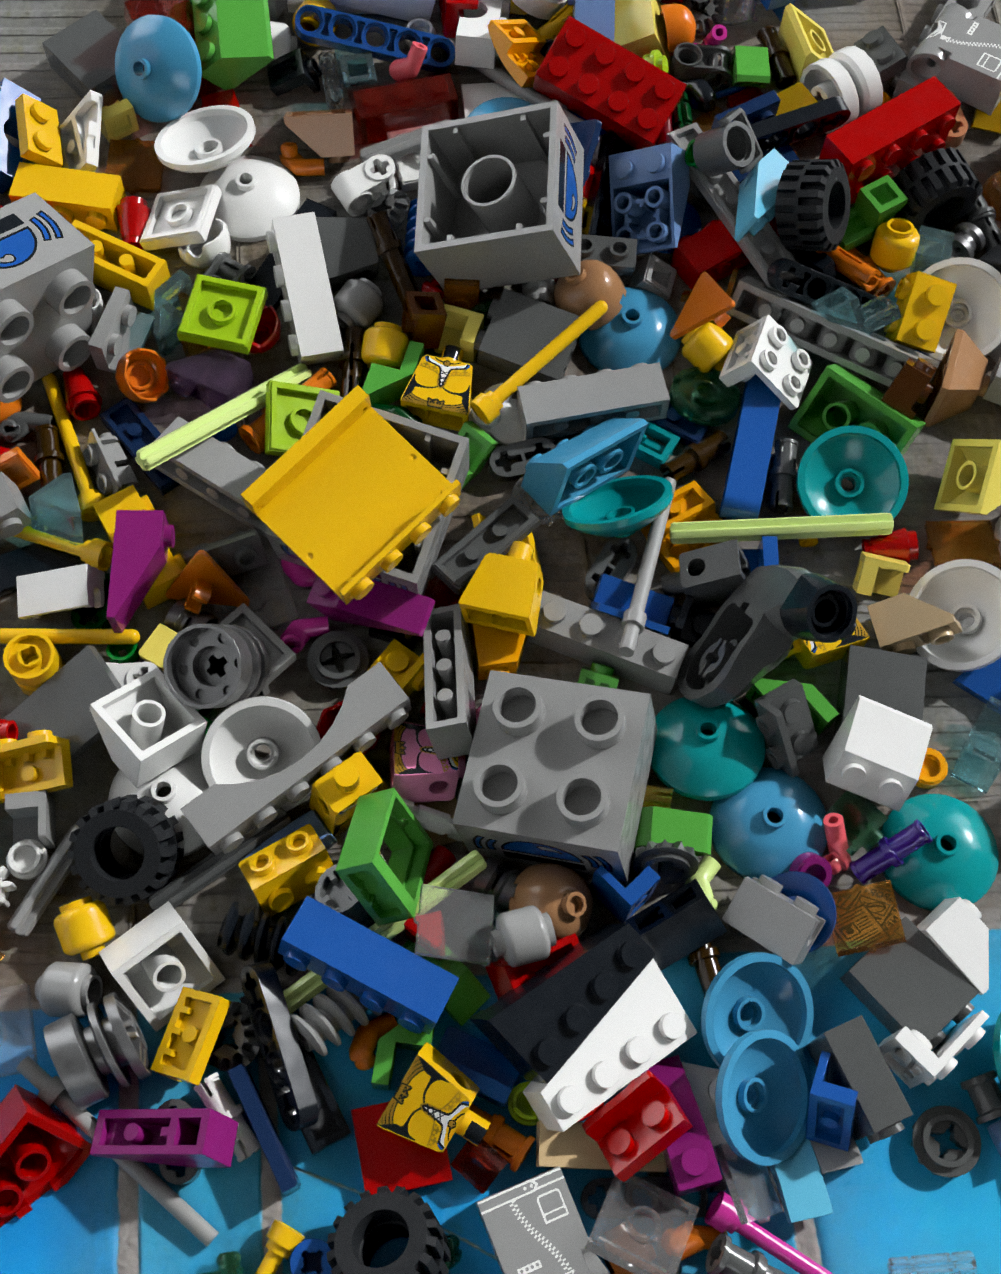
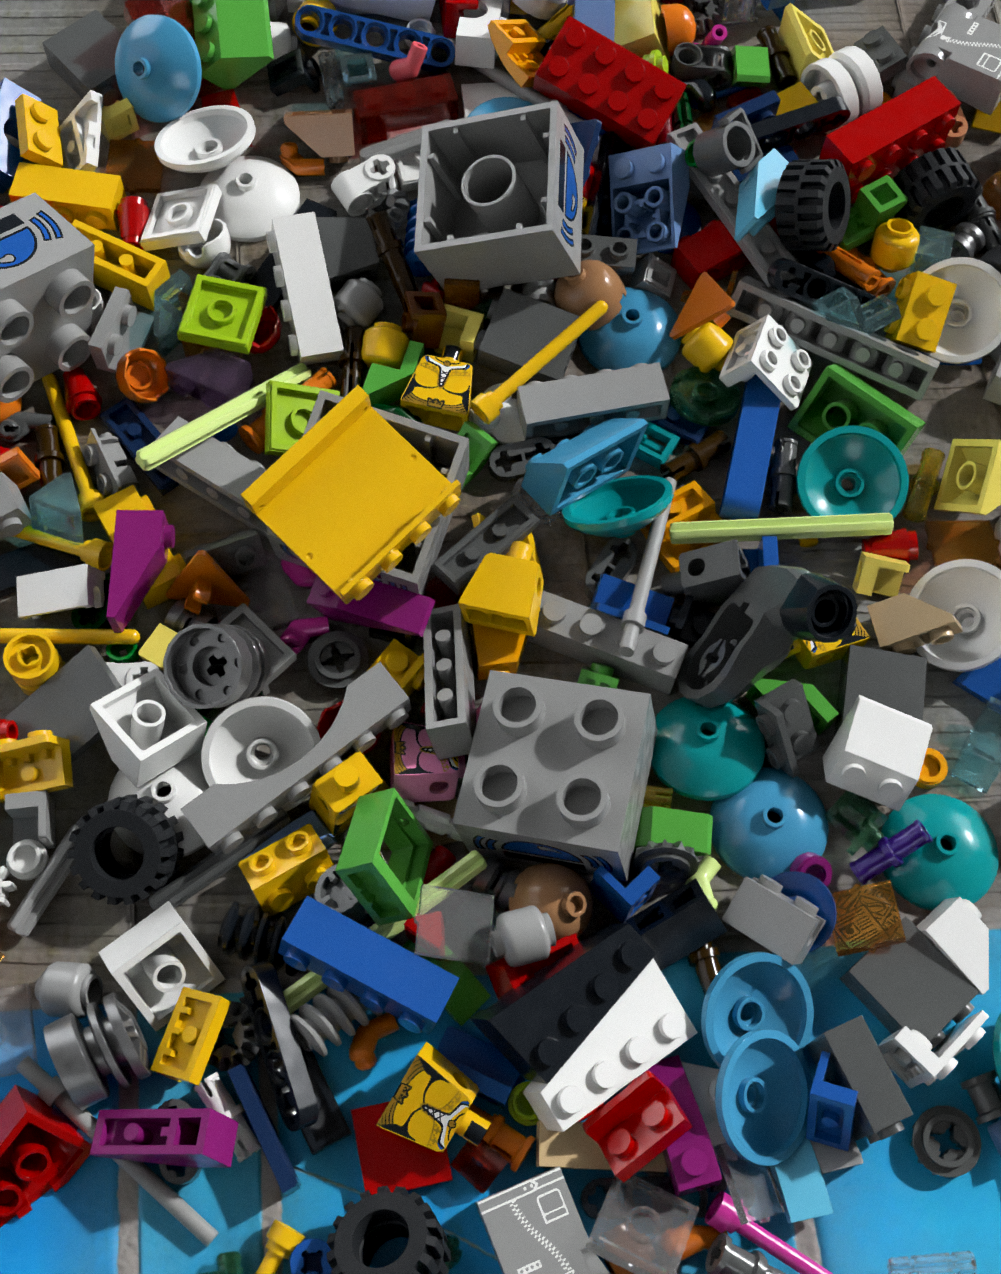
(84, 927): yellow head -> none
(386, 1053): bright green slope -> none
(836, 843): coral arm -> none
(910, 386): reddish brown brick -> none
(924, 485): none -> clear yellow pin
(957, 380): medium nougat slope -> none

